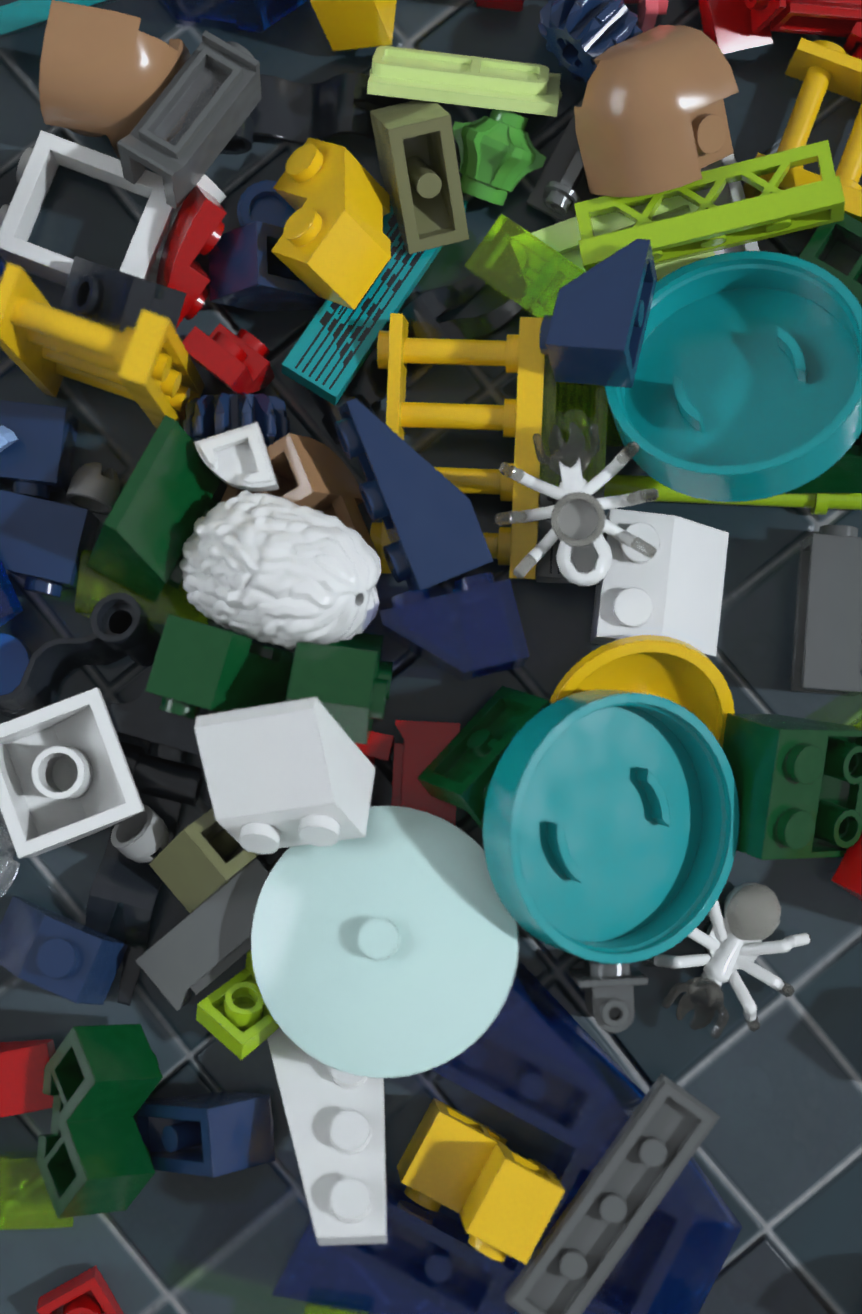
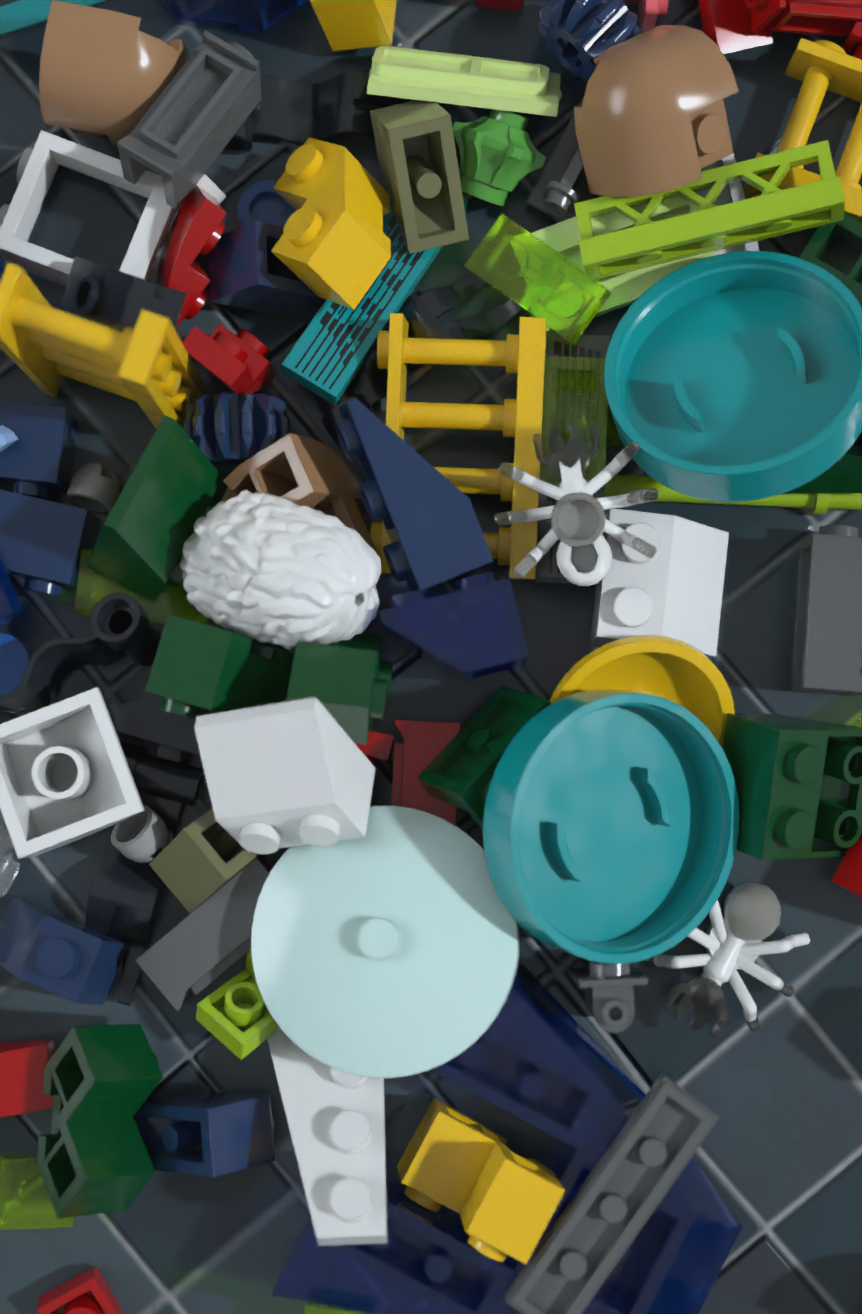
(239, 458): white tile -> none
(602, 320): dark blue slope -> none

